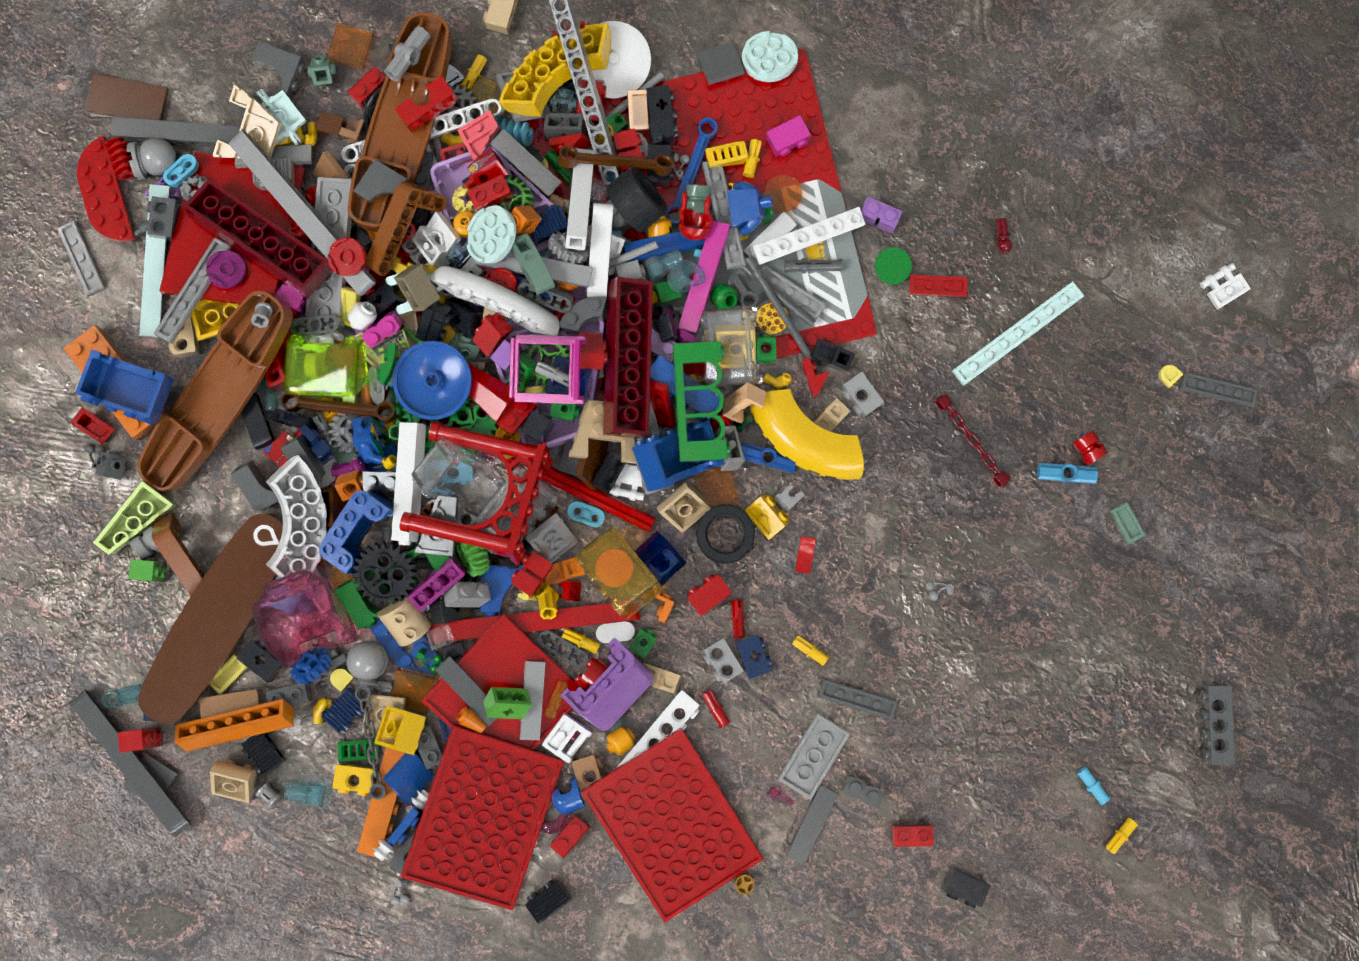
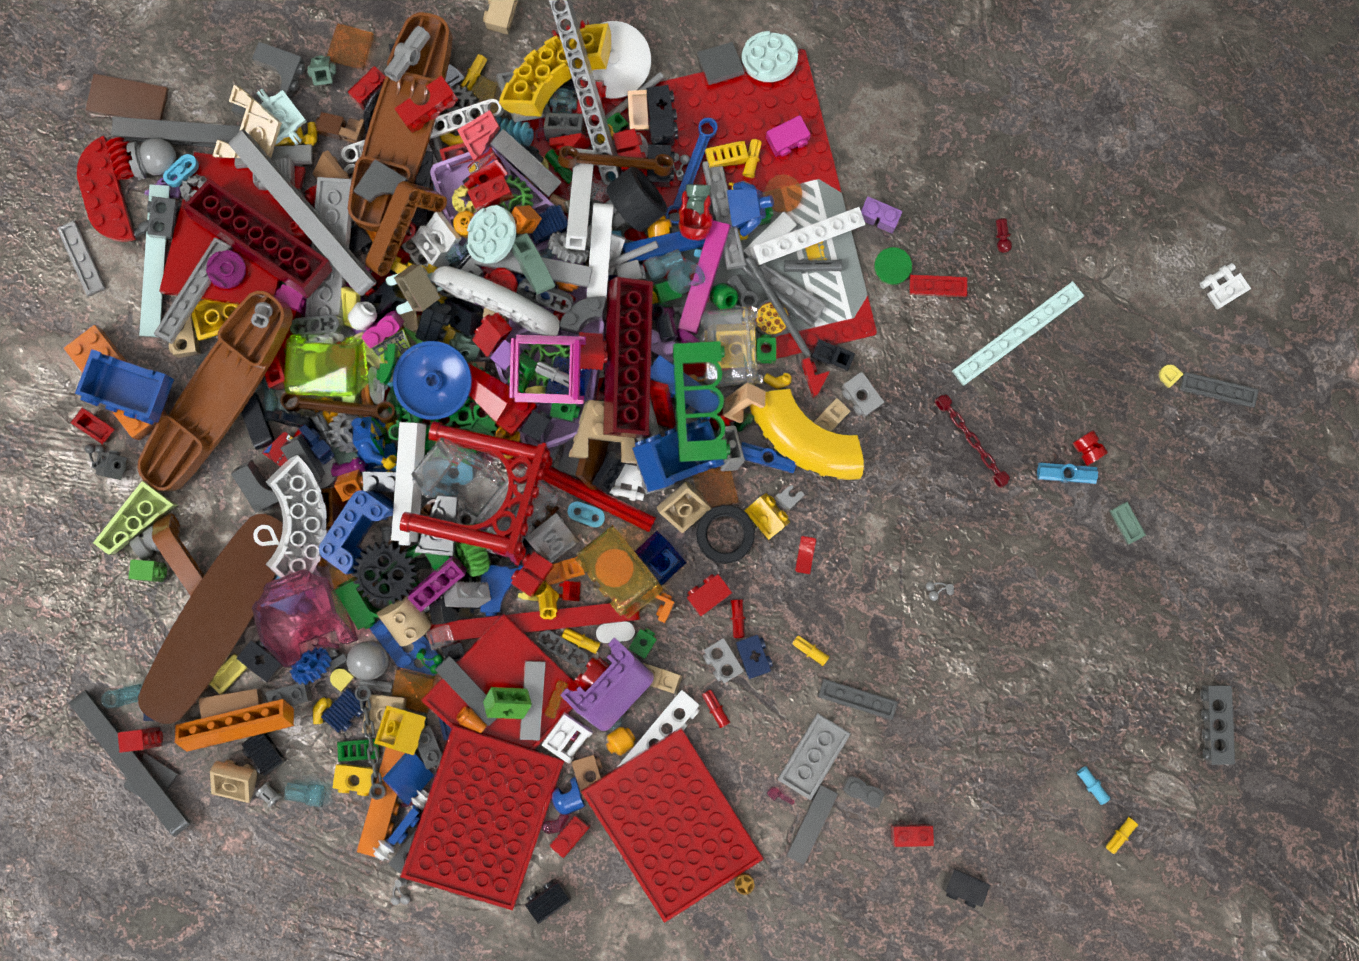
(347, 257): red tile -> none

